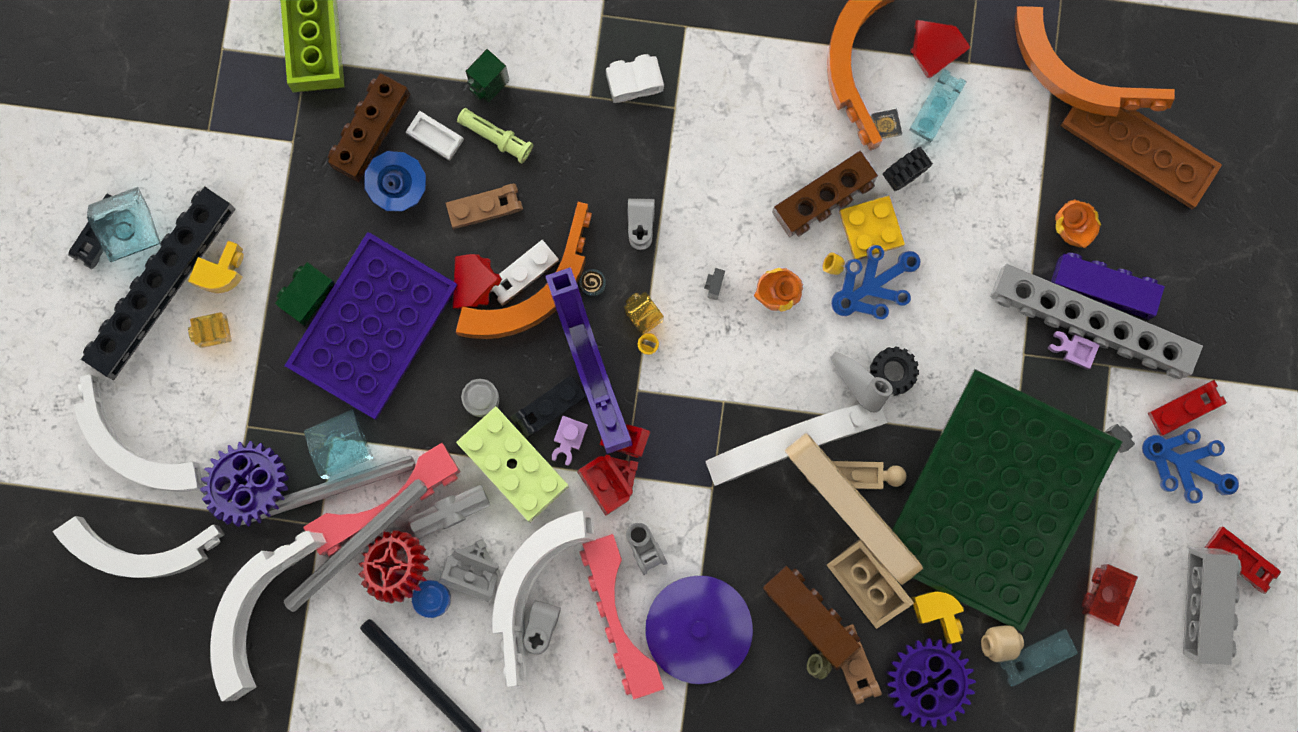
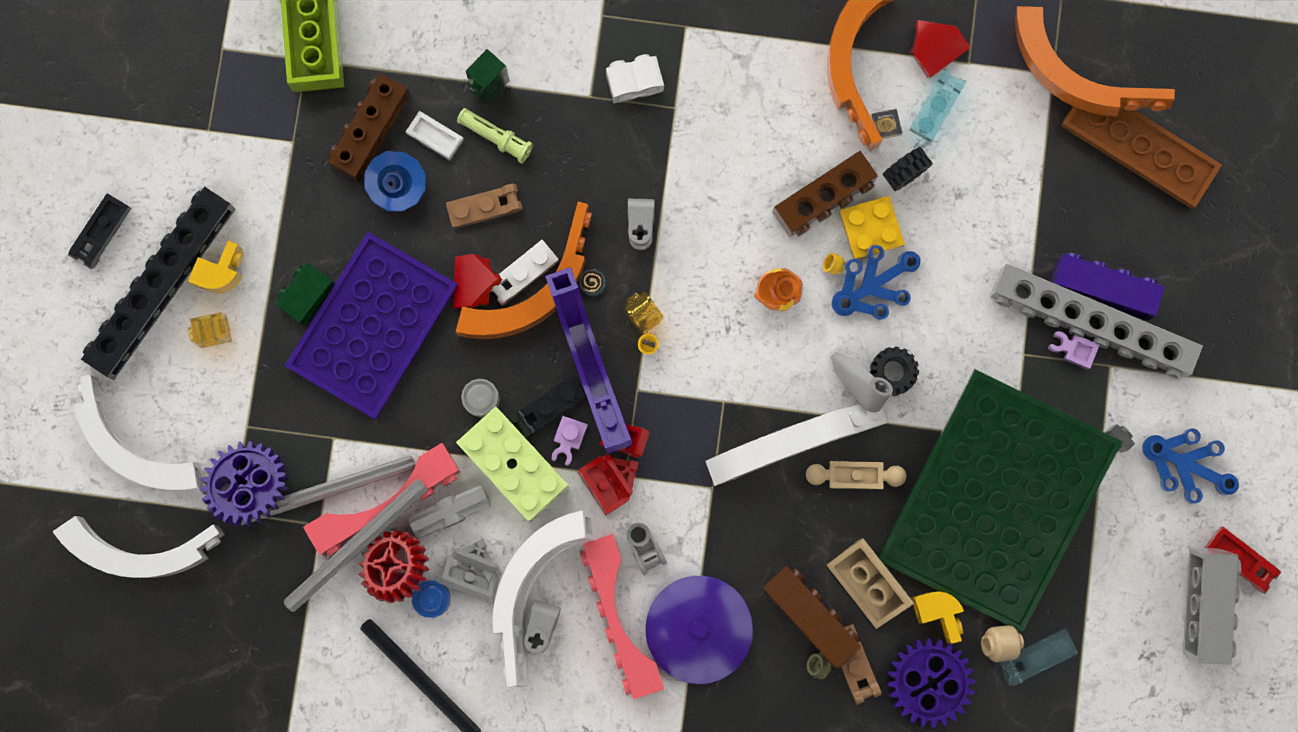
(123, 224): clear light blue slope -> none
(233, 614): white arch -> none
(337, 444): clear light blue slope -> none
(714, 283): dark grey plate -> none
(853, 508): tan beam -> none
(1077, 223): orange hair -> none
(1122, 586): clear red brick -> none
(1186, 408): red plate -> none

